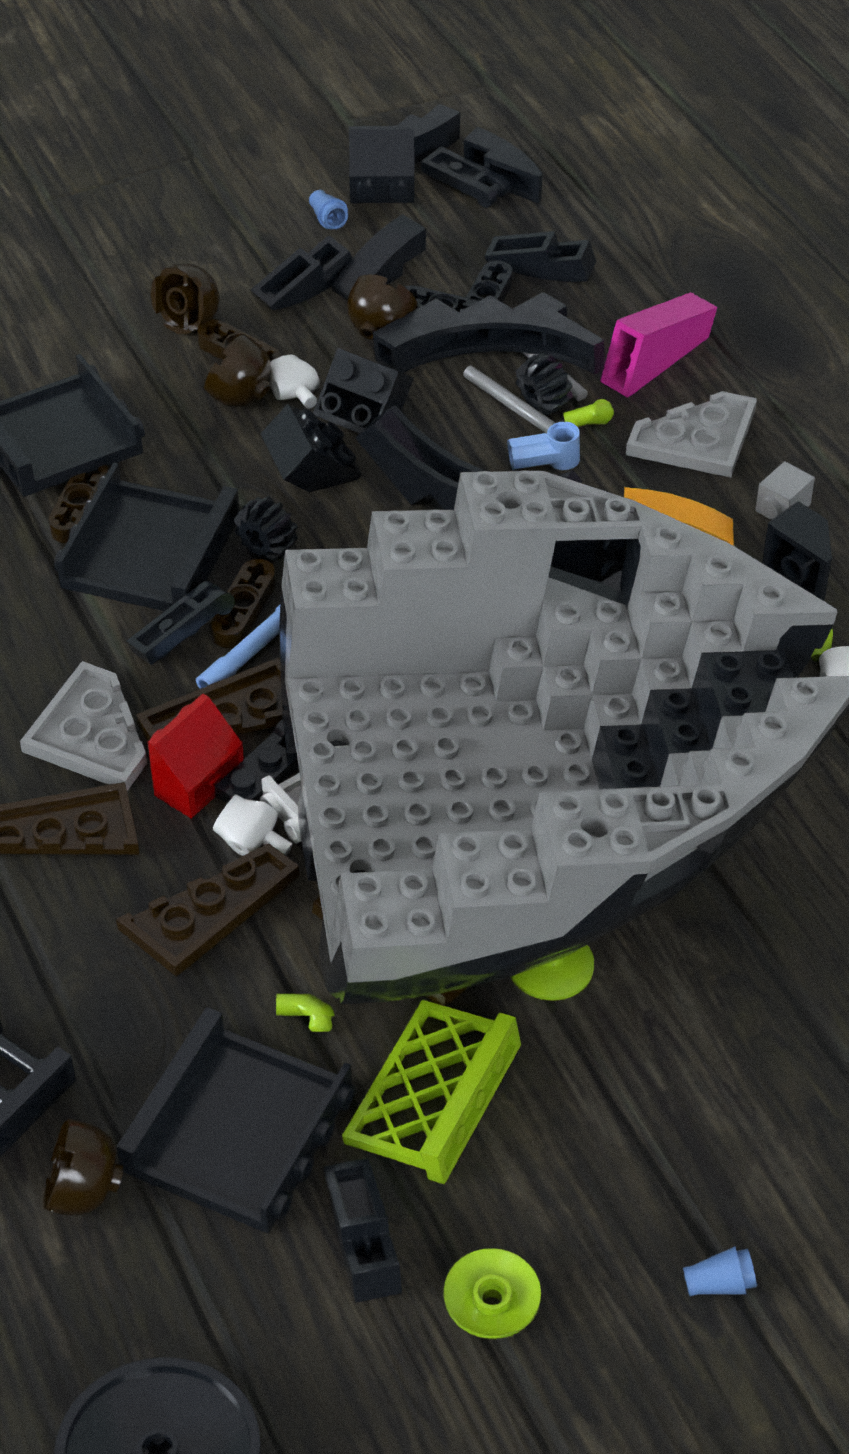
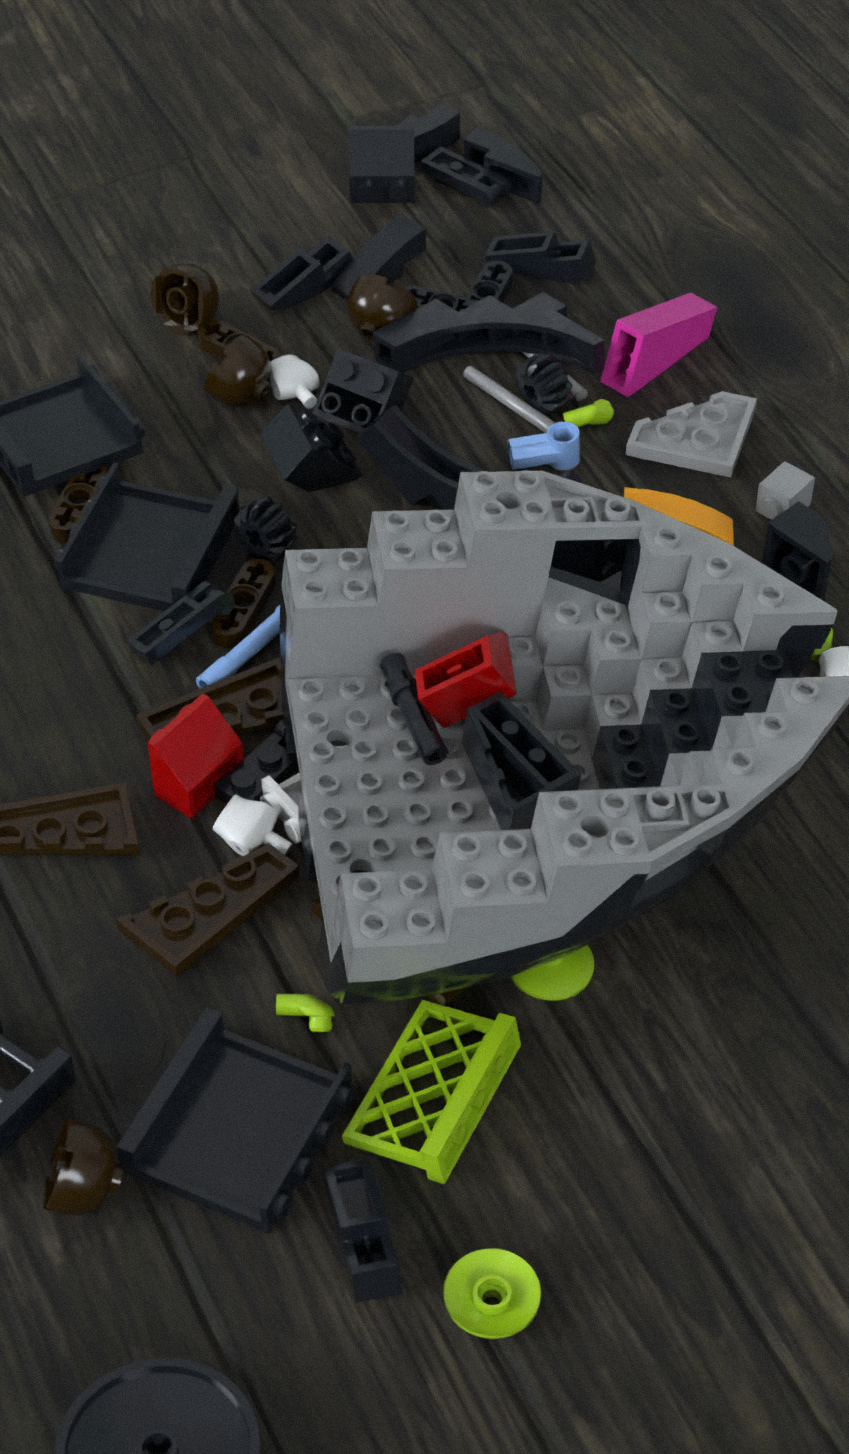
(89, 729): light grey plate -> none
(330, 211): medium blue cone -> none
(418, 719): none -> black pin
(466, 678): none -> red slope
(513, 761): none -> black wedge
(721, 1274): medium blue cone -> none

